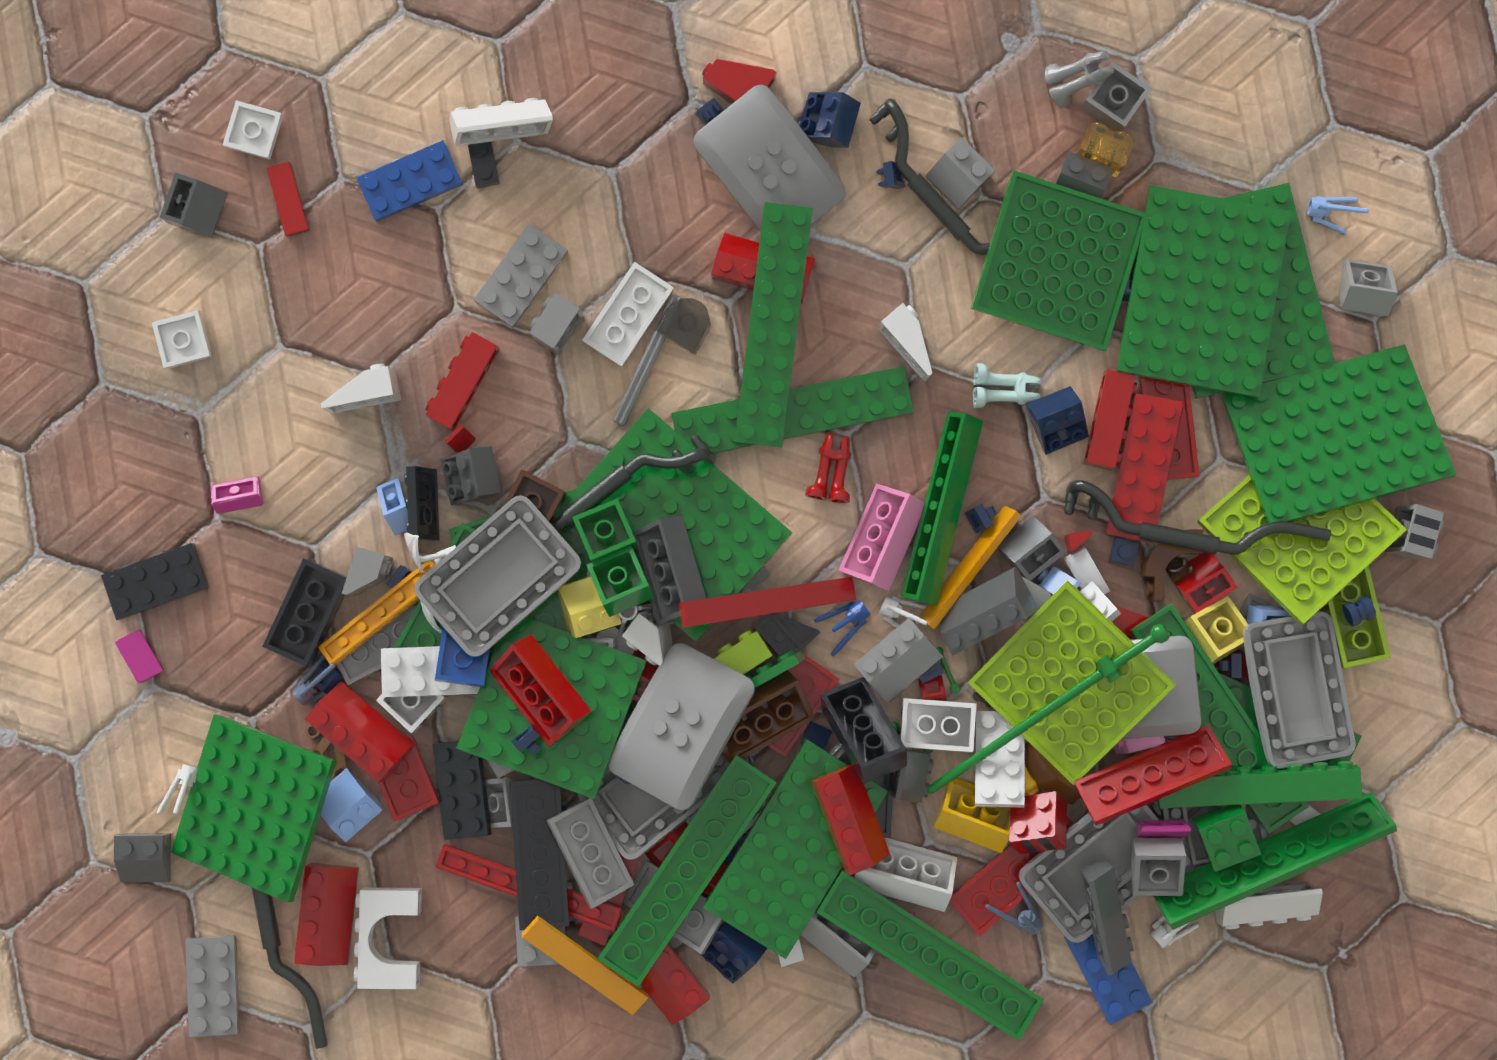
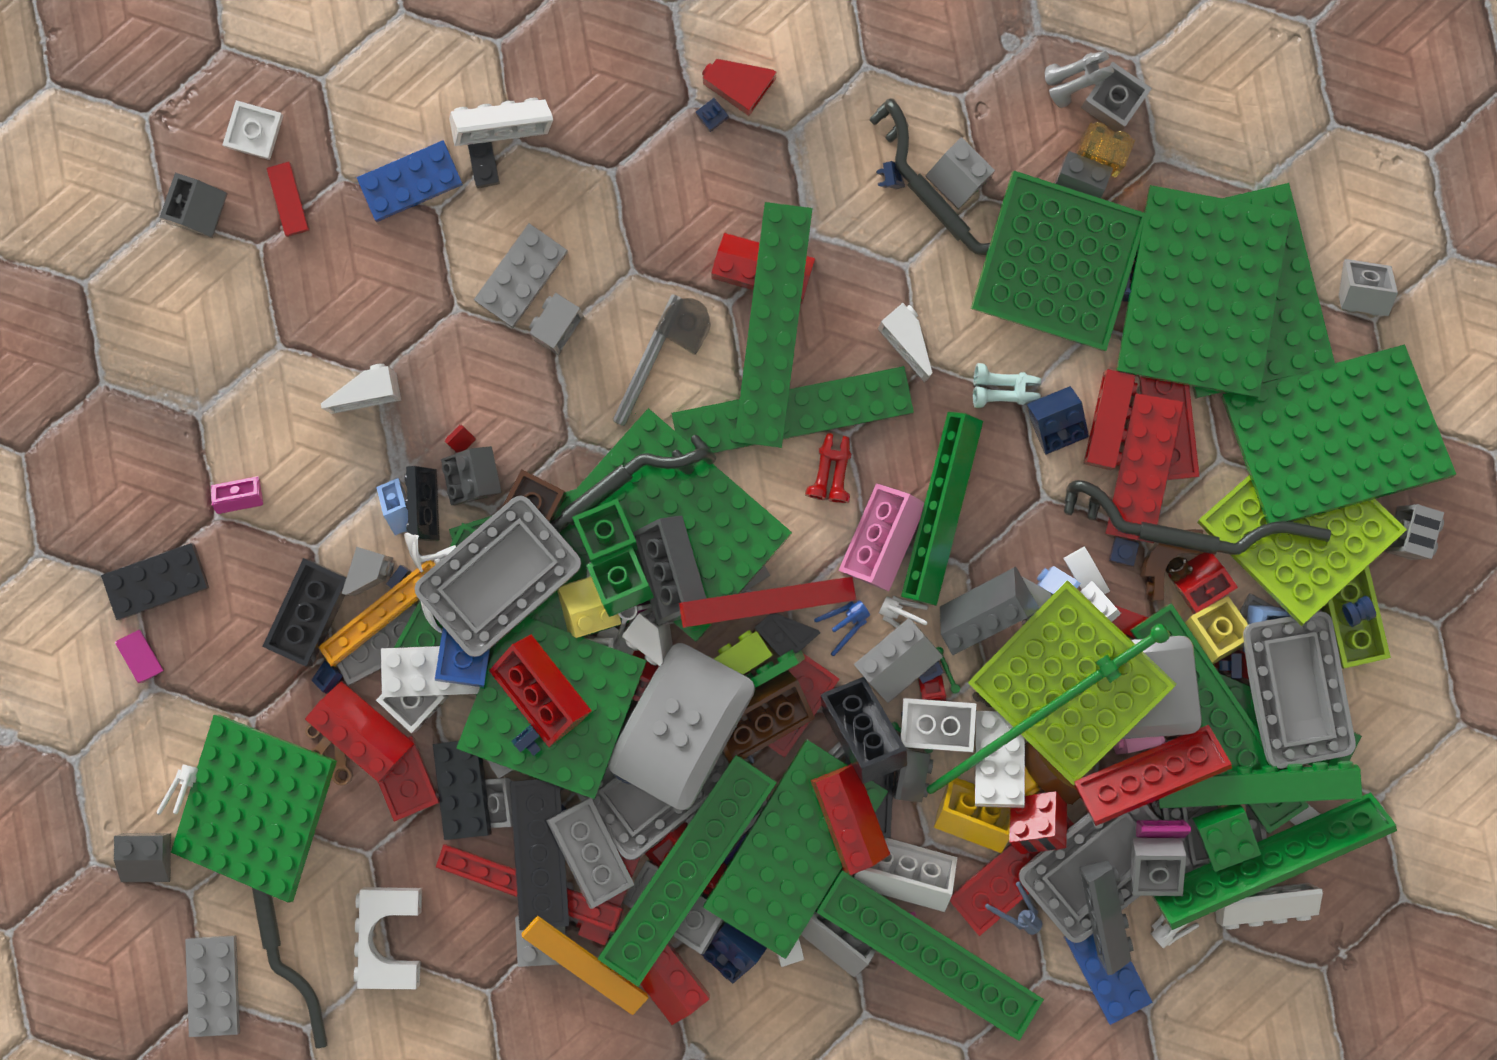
(181, 339): white plate -> none
(306, 689): sand blue plant -> none
(326, 915): red slope -> none
(349, 805): light blue slope -> none
(462, 381): red brick -> none
(628, 314): white plate -> none
(767, 157): light grey wedge -> none
(817, 734): dark blue slope -> none
(830, 118): dark blue slope -> none
(971, 565): light orange tile -> none
(980, 518): dark blue tile -> none
(1031, 548): dark grey slope -> none
(1074, 540): red slope -> none
(1321, 207): light blue plant -> none

